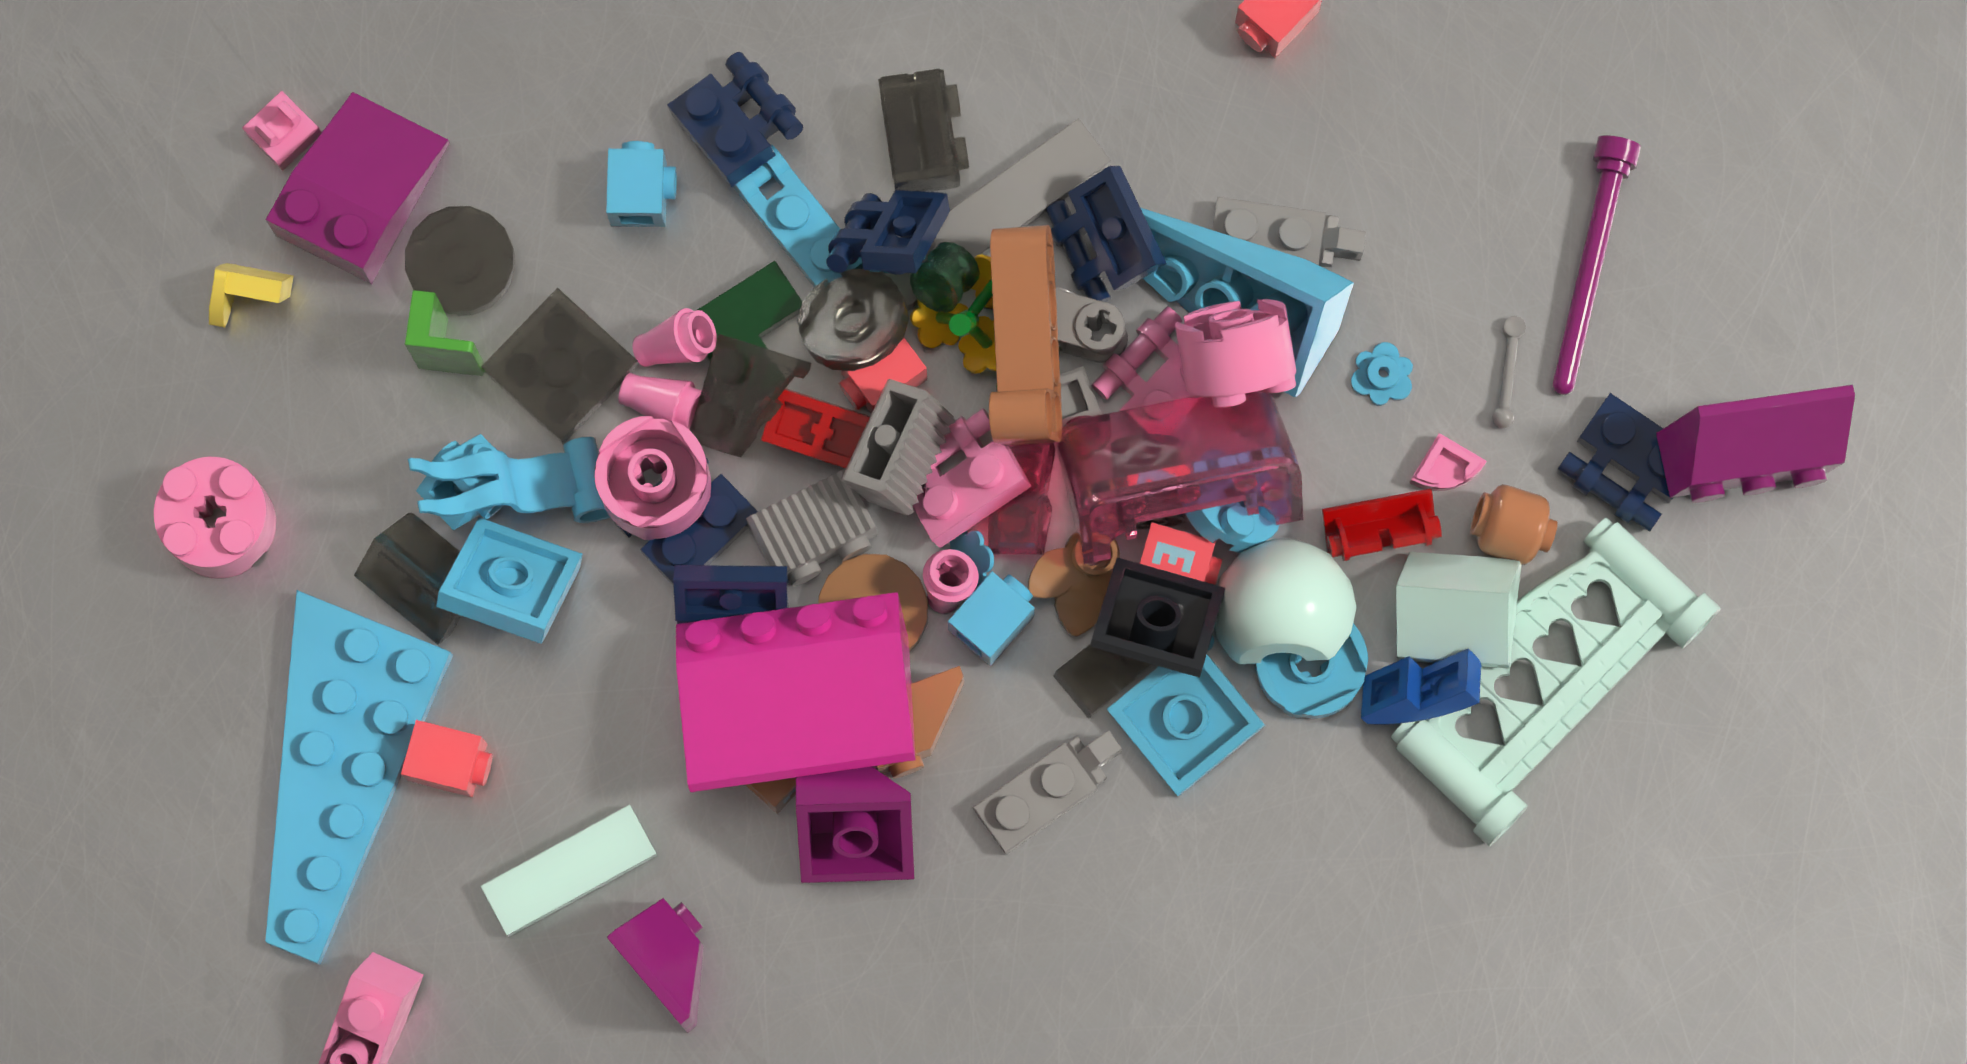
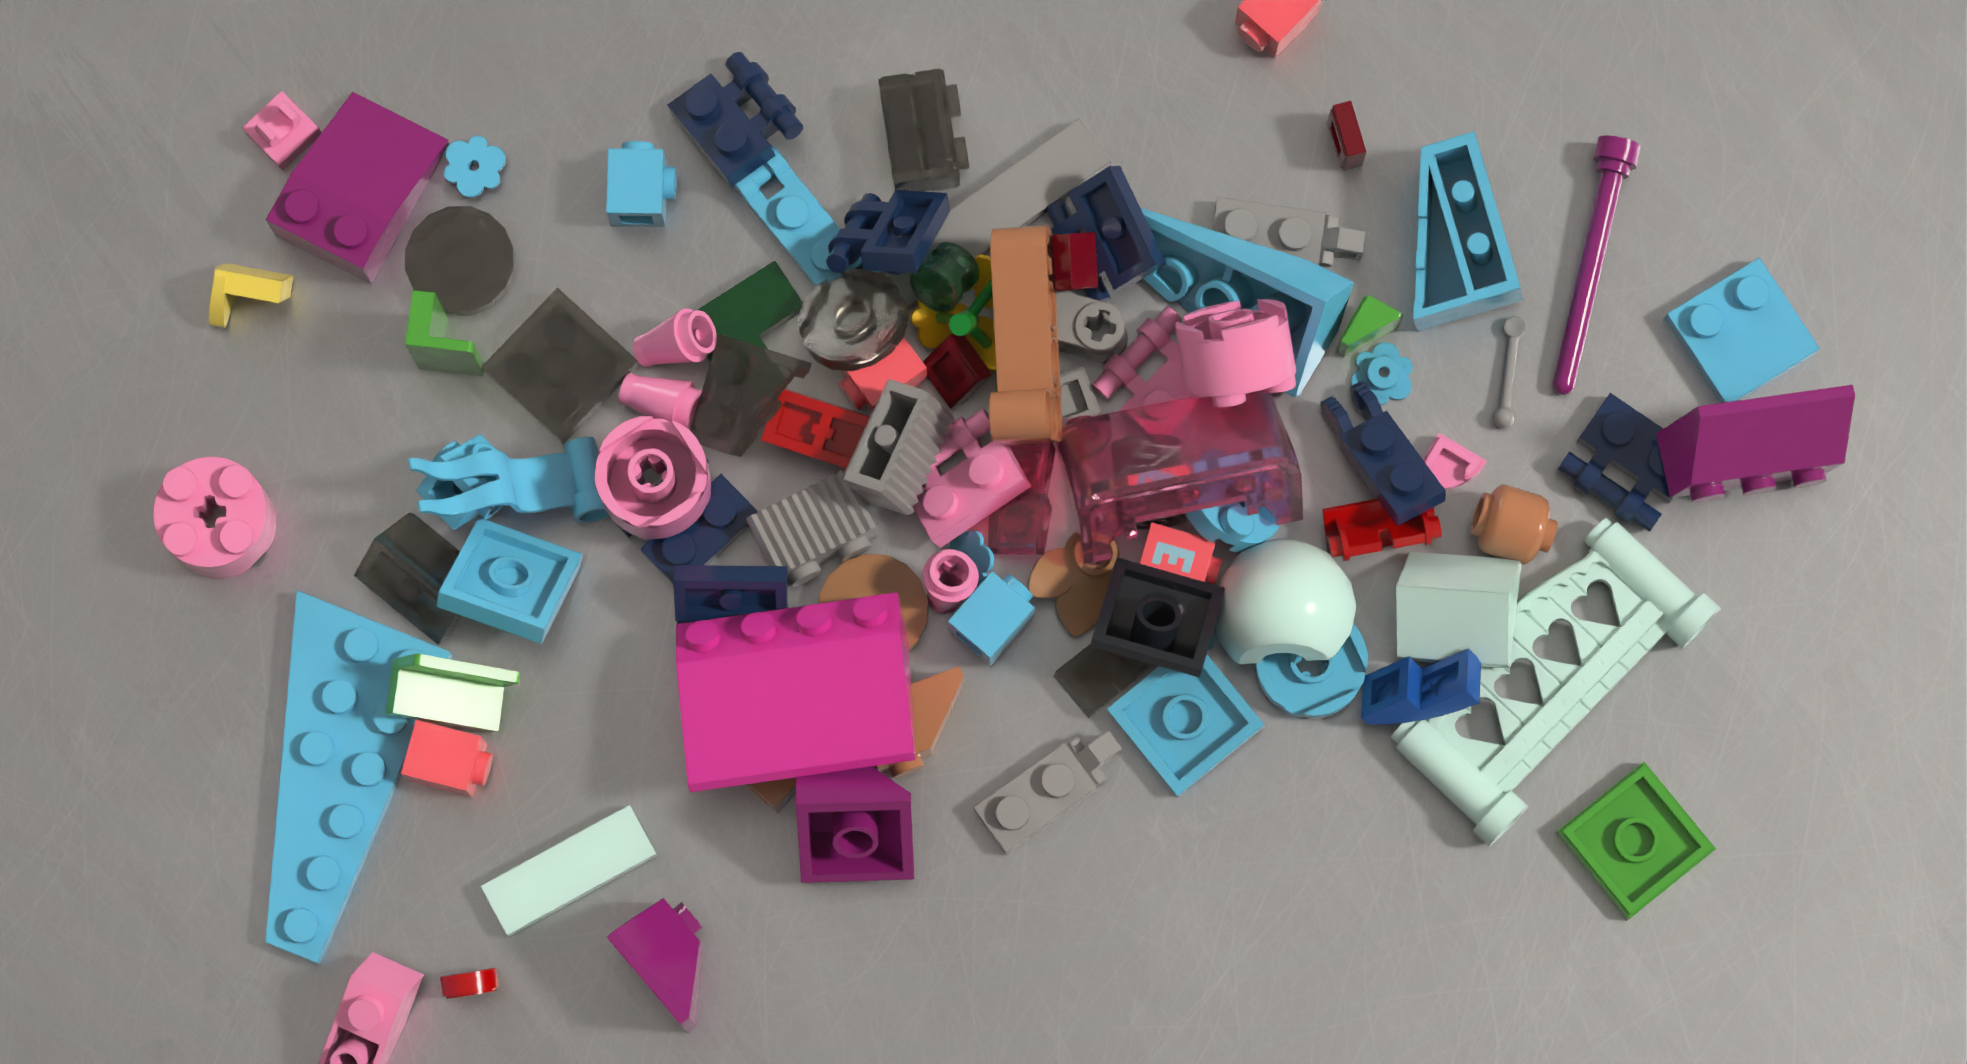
(448, 692): none -> panel
(464, 155): none -> medium azure plant
(469, 983): none -> red tile
(956, 370): none -> dark red tile
(1074, 261): none -> dark red tile
(1346, 136): none -> dark red tile
(1370, 322): none -> bright green slope
(1384, 456): none -> dark blue hinge
(1461, 241): none -> medium azure wedge
(1635, 840): none -> bright green tile
(1742, 333): none -> medium azure plate

